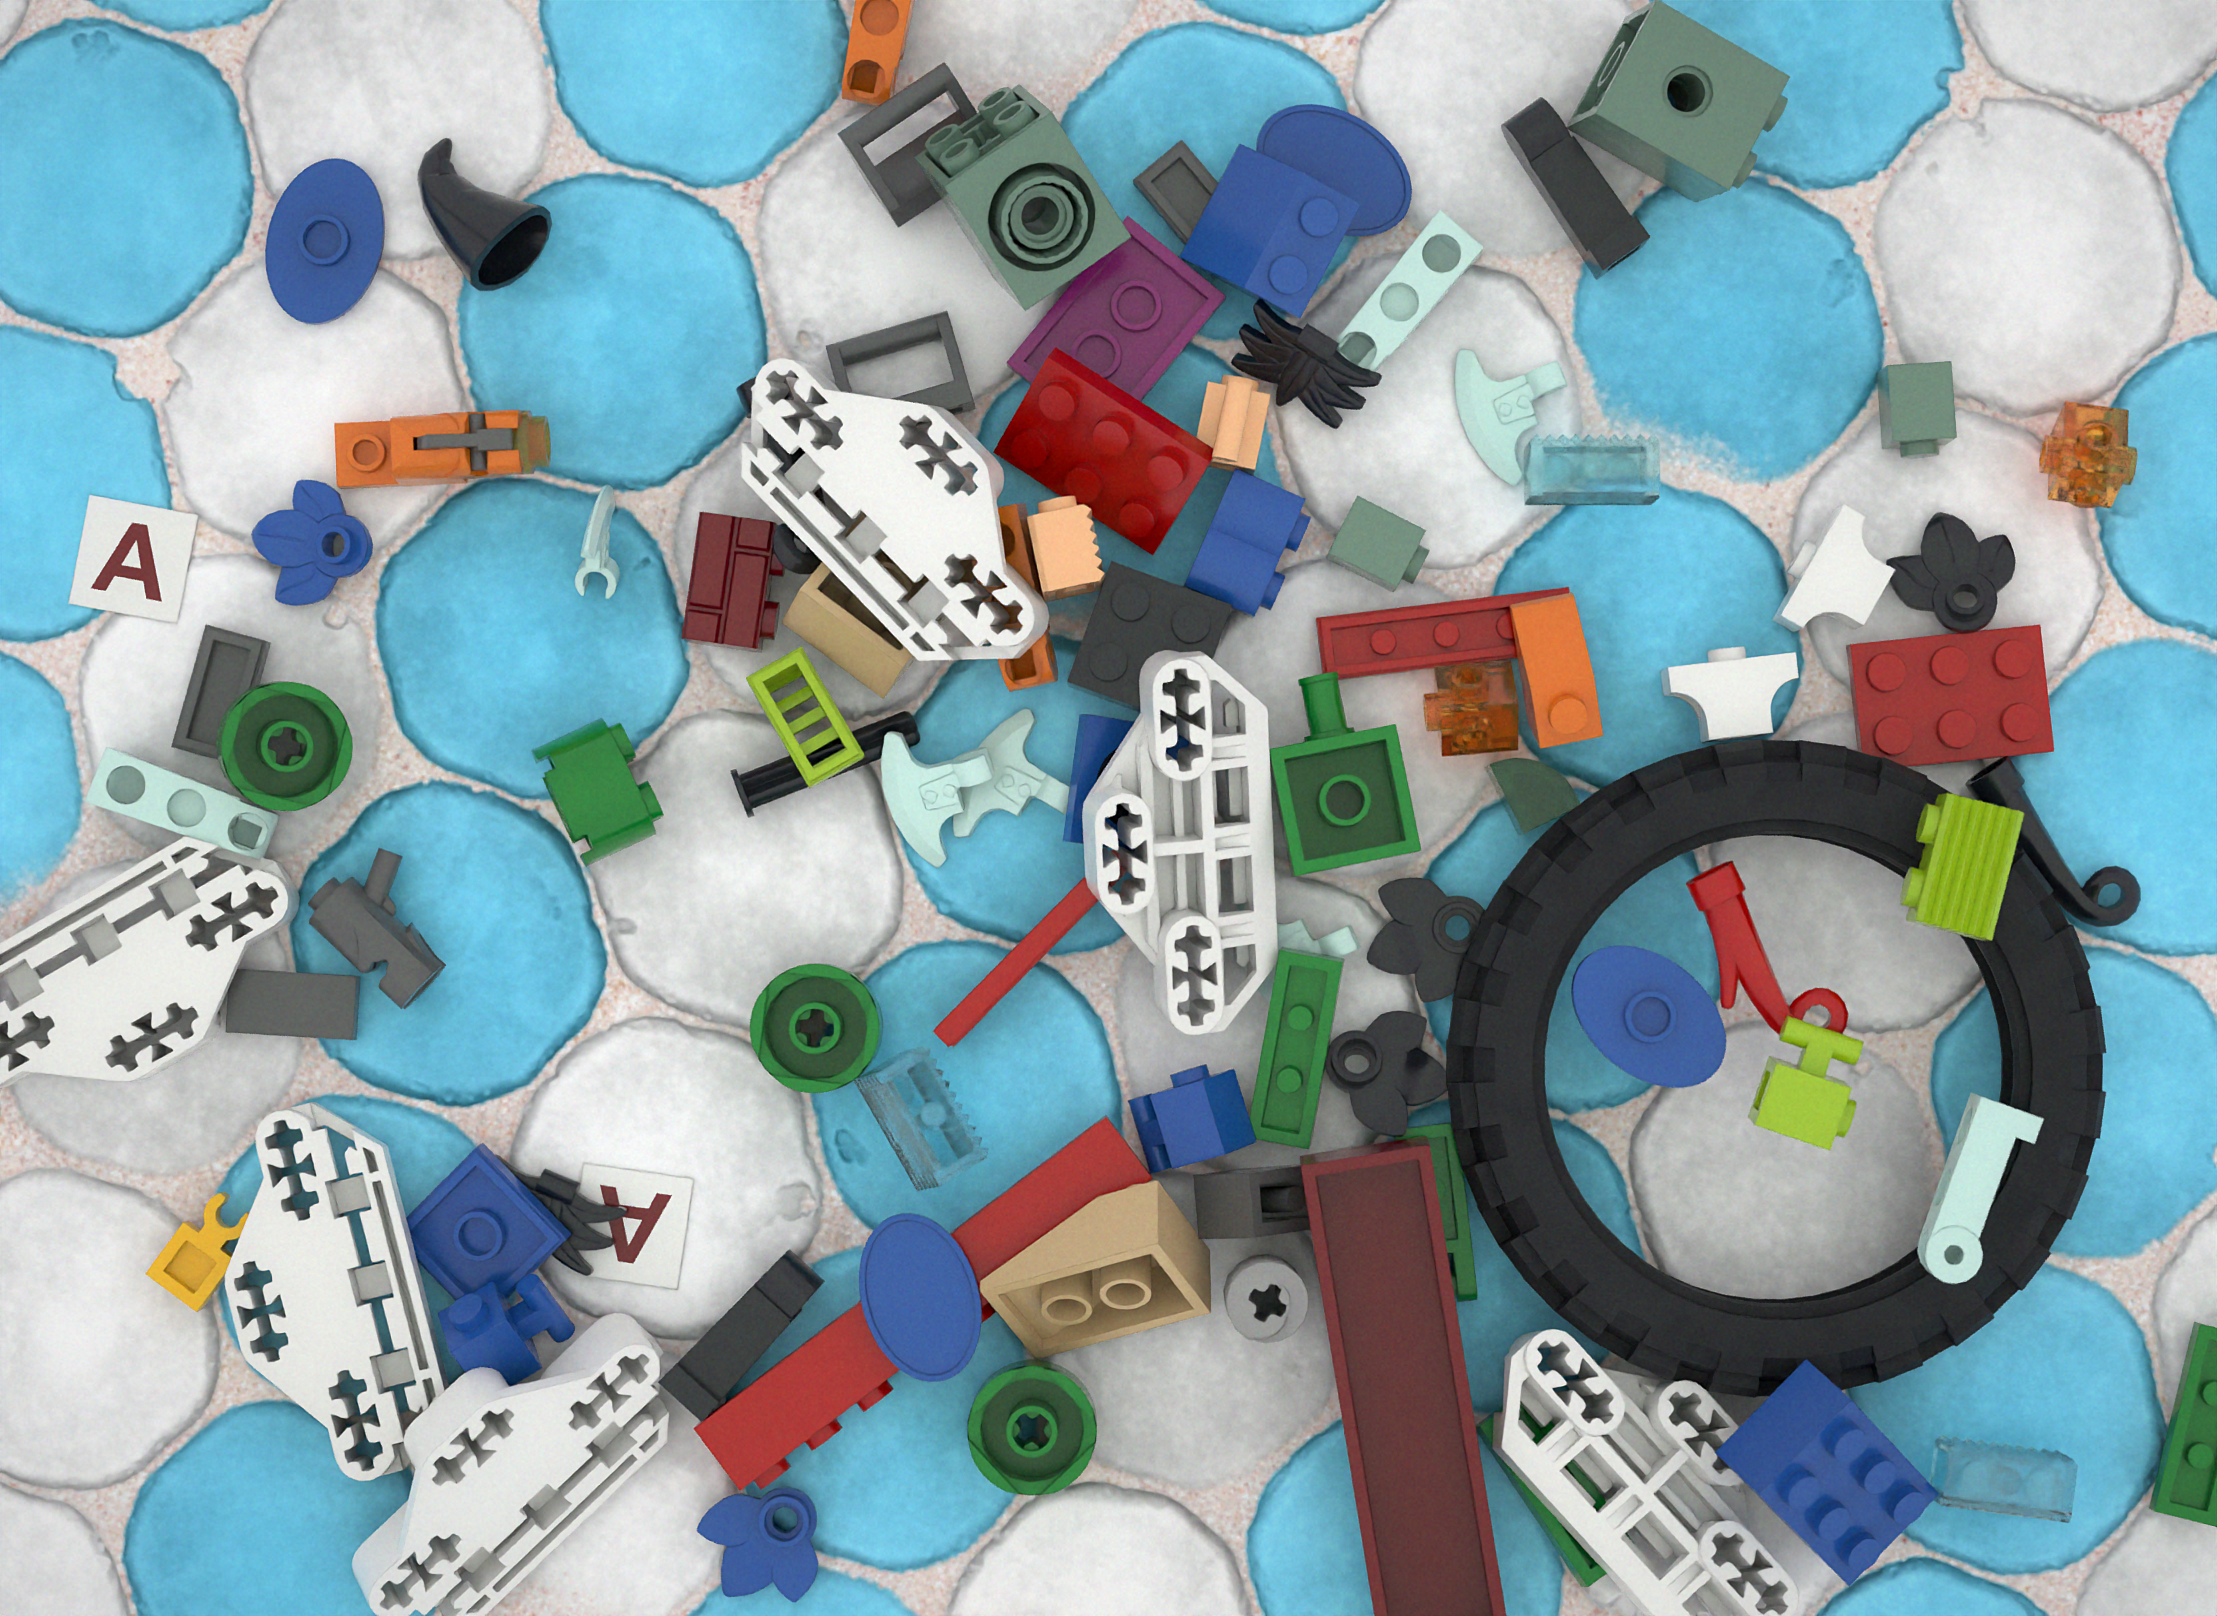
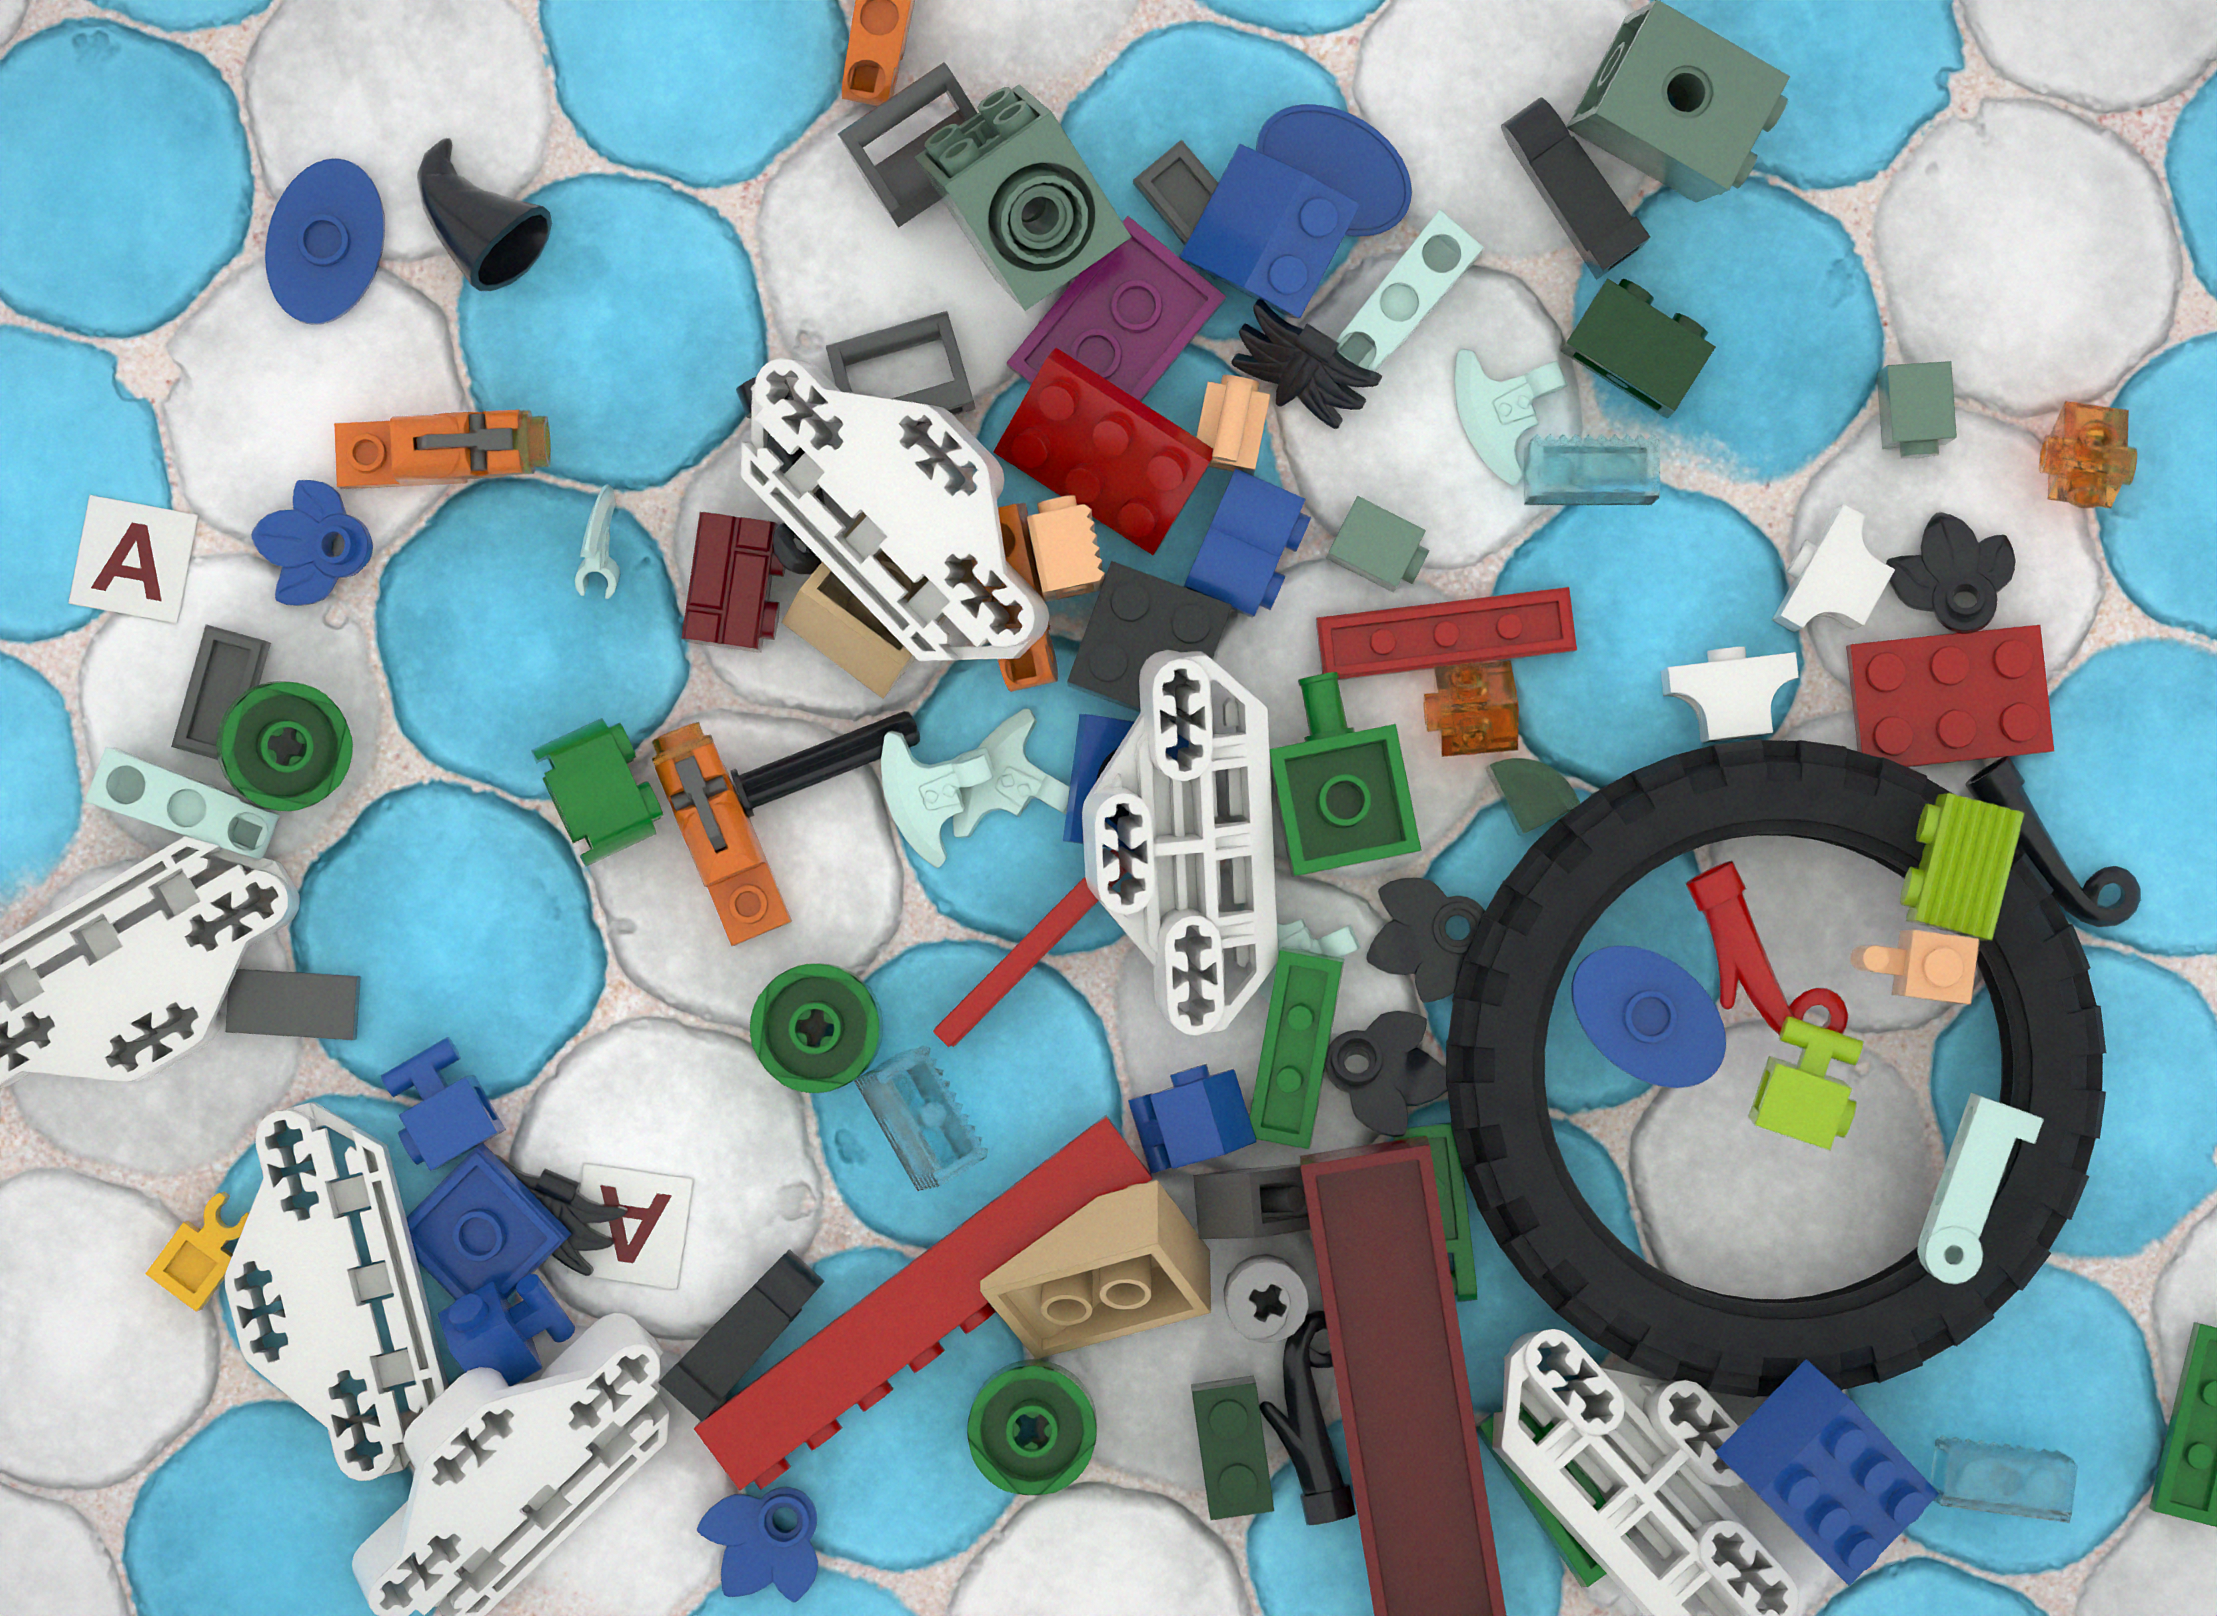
(367, 933): dark grey piece -> none
(449, 1117): none -> blue brick
(718, 834): none -> orange plate
(780, 674): lime slope -> none
(920, 1297): blue piece -> none
(1232, 1447): none -> dark green brick
(1305, 1432): none -> black plant
(1555, 671): orange slope -> none
(1639, 346): none -> dark green brick
(1924, 965): none -> light nougat brick

